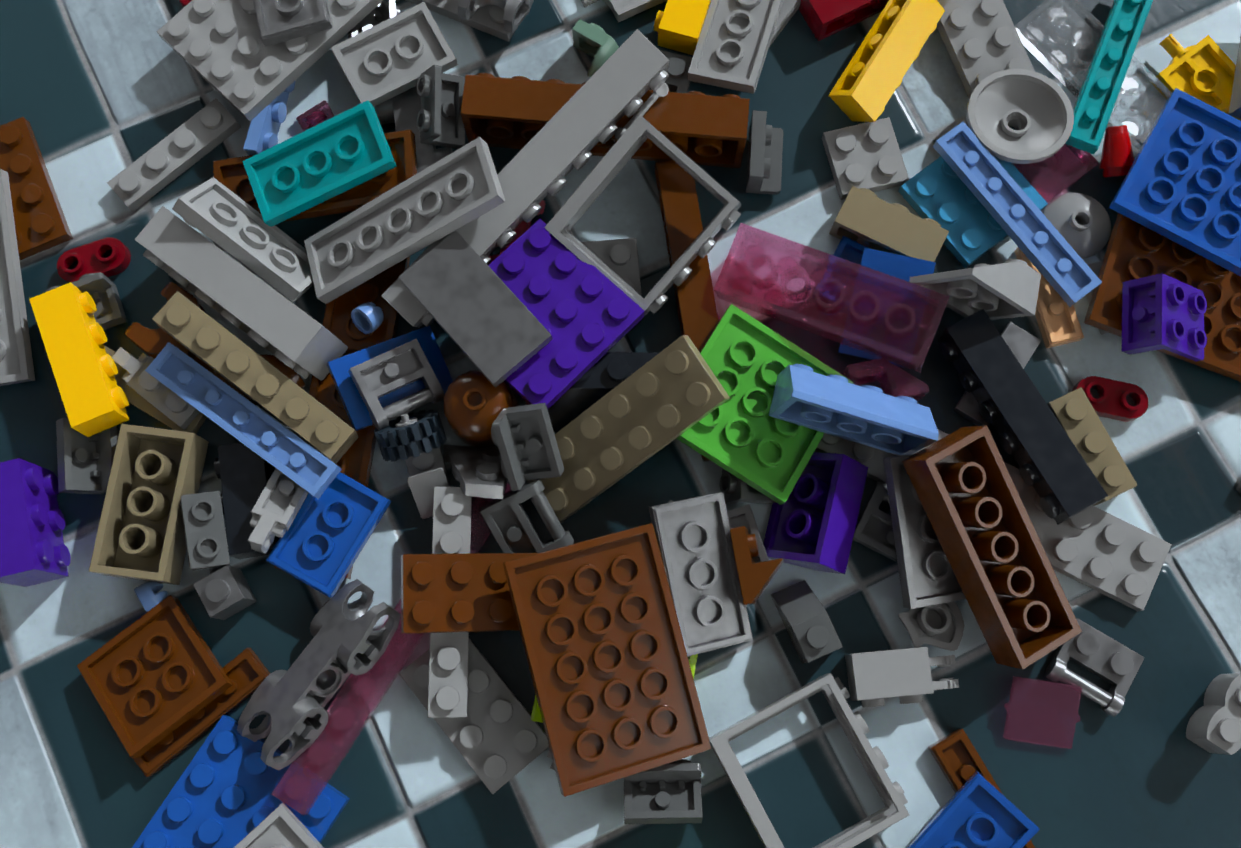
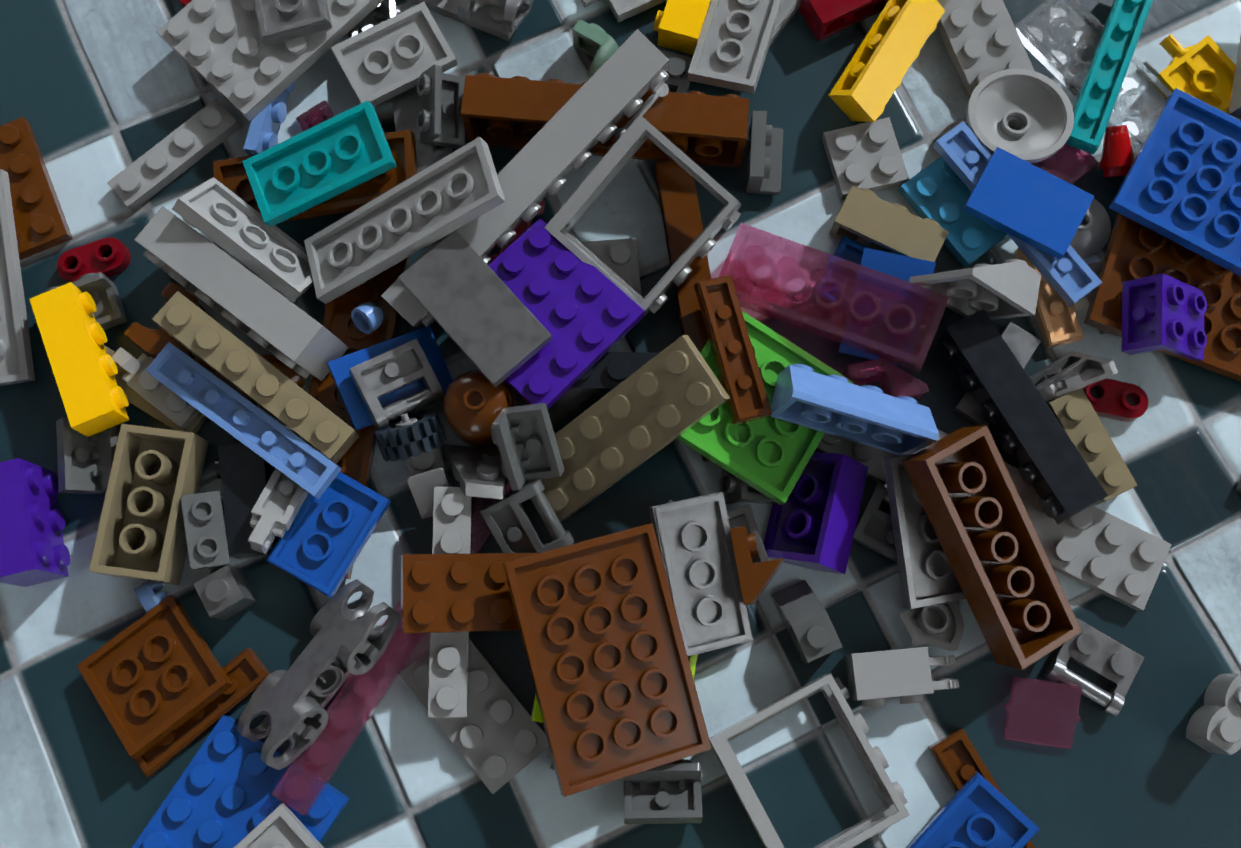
(732, 349): none -> reddish brown tile
(1028, 203): none -> blue tile
(1072, 373): none -> flat silver wing

